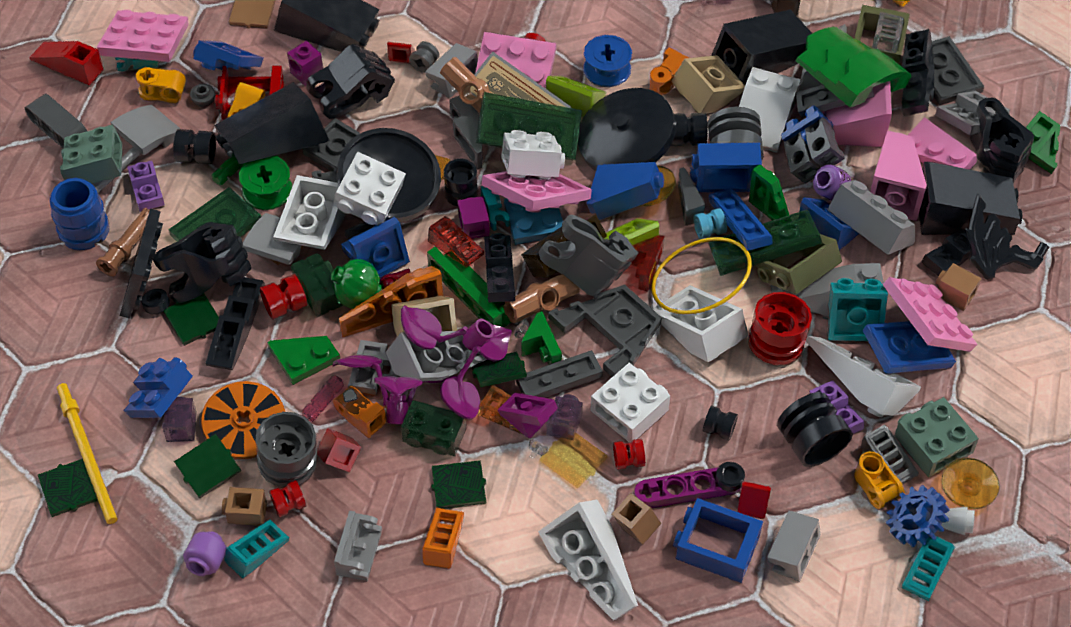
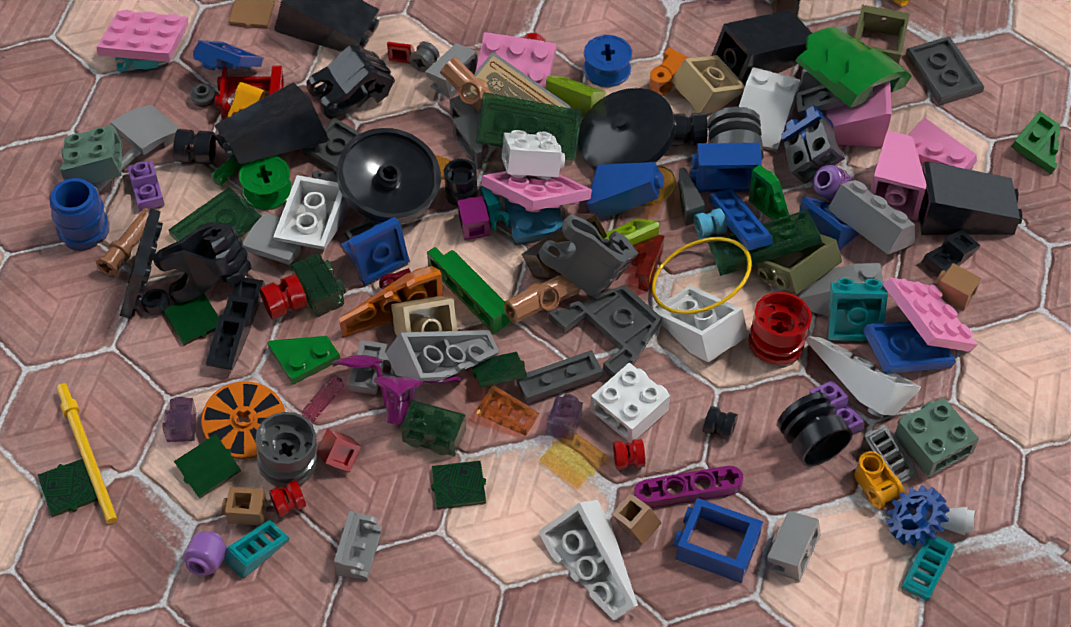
(53, 119): dark grey beam -> none
(71, 59): red slope -> none
(158, 387): blue plate -> none
(162, 86): light orange piece -> none
(304, 61): magenta brick -> none
(355, 282): green plant -> none
(360, 411): orange leg -> none
(368, 189): white brick -> none
(439, 237): clear red slope -> none
(441, 554): orange slope -> none
(480, 337): magenta plant -> none
(499, 268): black slope -> none
(521, 328): clear rock -> none
(527, 412): magenta slope -> none
(537, 448): clear rock -> none
(541, 339): green slope -> none
(730, 476): black tile -> none
(754, 500): red slope -> none
(888, 32): clear slope -> none
(919, 62): black slope -> none
(963, 112): light grey slope -> none
(974, 474): clear yellow dish -> none
(992, 247): black animal -> none
(1008, 138): black piece -> none

